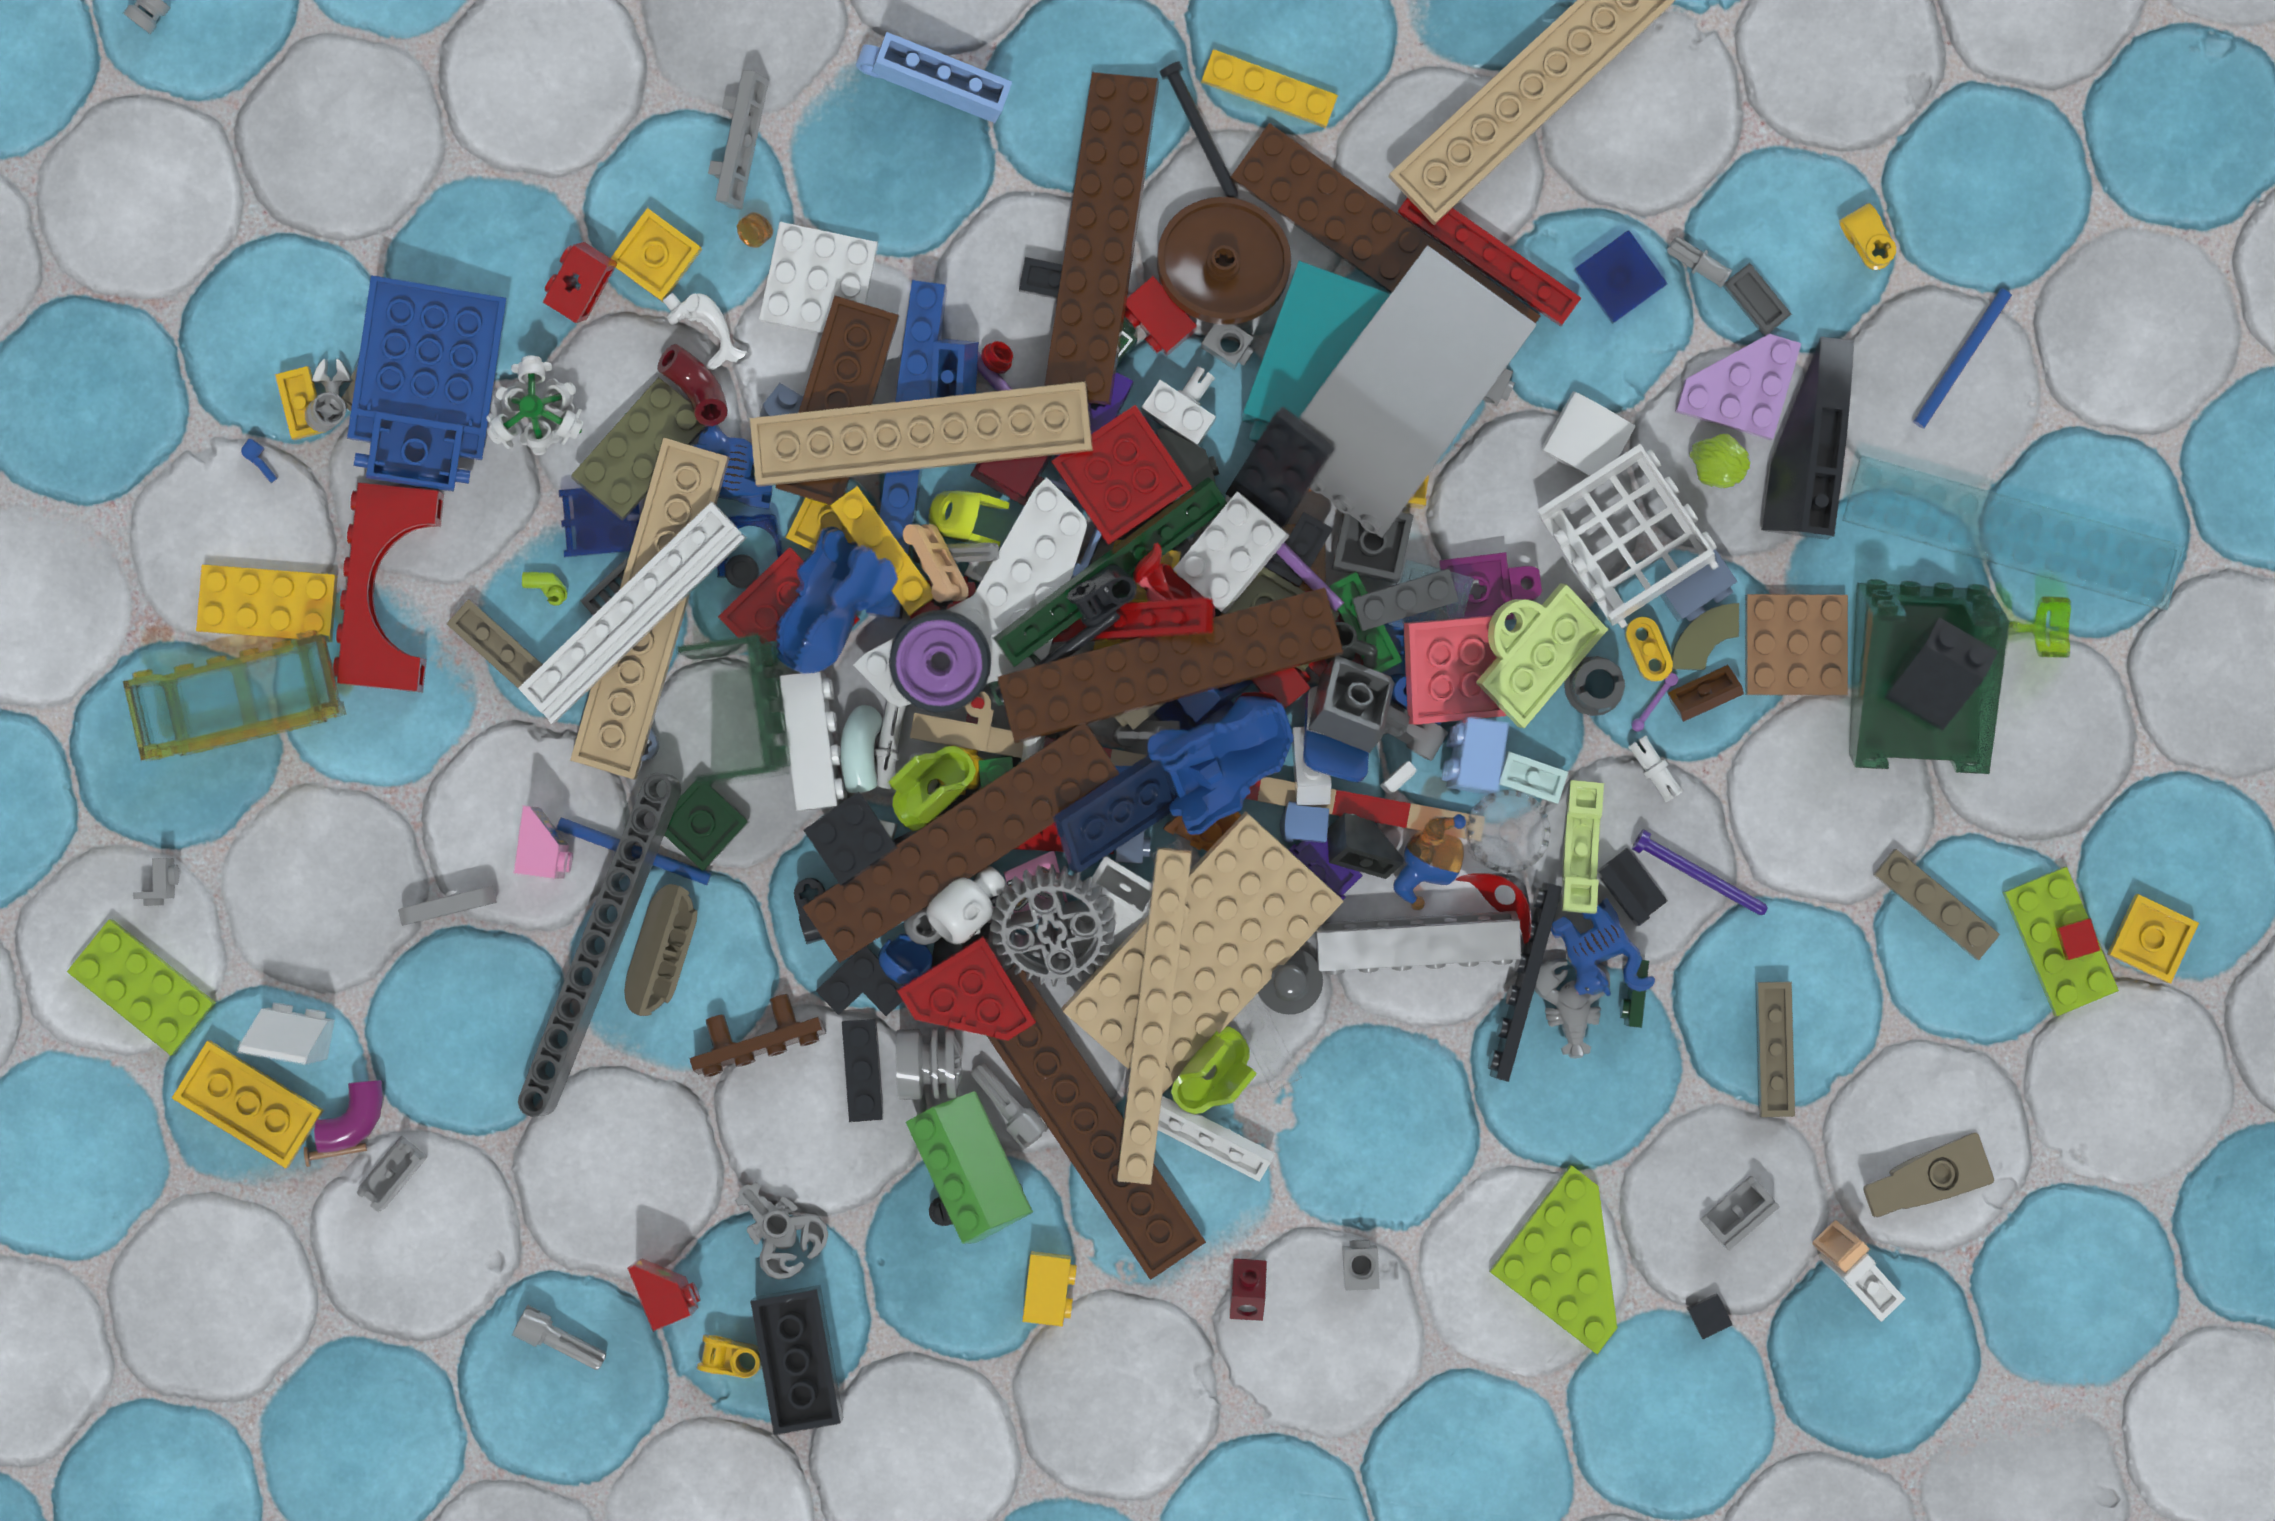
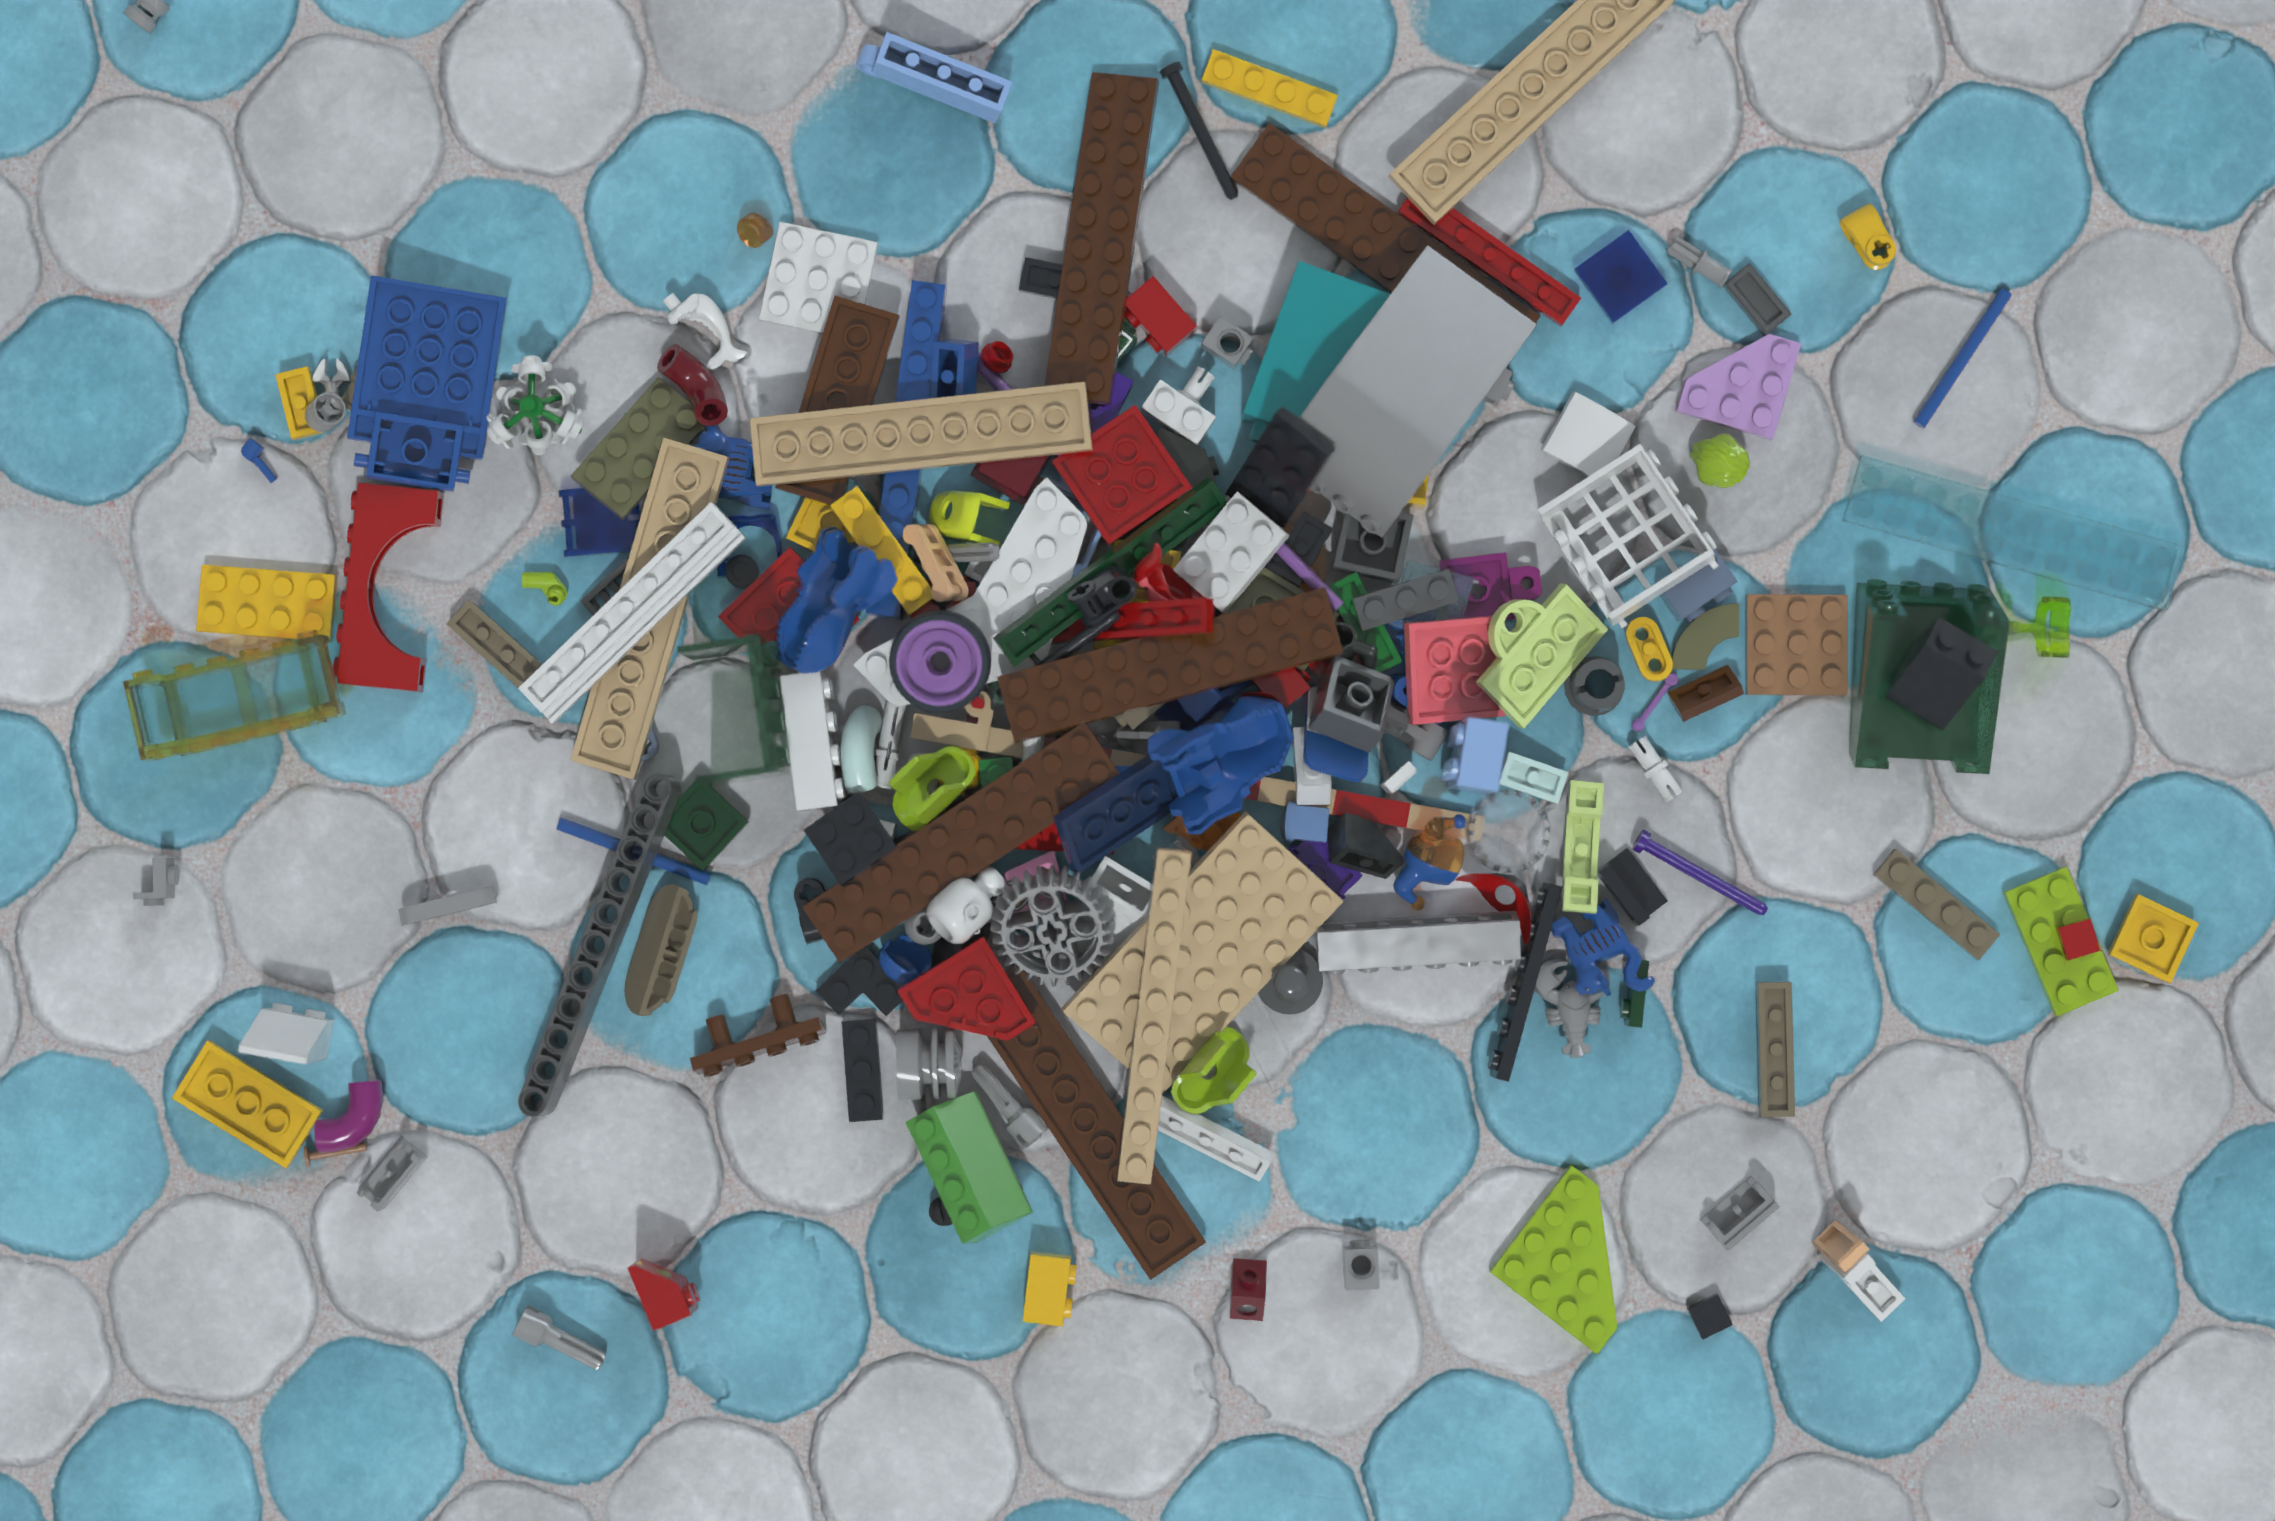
(141, 987): lime plate -> none
(541, 847): bright pink slope -> none
(593, 271): red brick -> none
(655, 255): yellow plate -> none
(727, 1357): yellow piece -> none
(742, 138): light grey hinge -> none
(780, 1231): light grey animal -> none
(781, 402): sand blue plate -> none
(797, 1360): black brick -> none
(1134, 850): sand blue plate -> none
(1223, 260): reddish brown dish -> none
(1811, 449): black wedge -> none
(1931, 1177): dark tan piece -> none

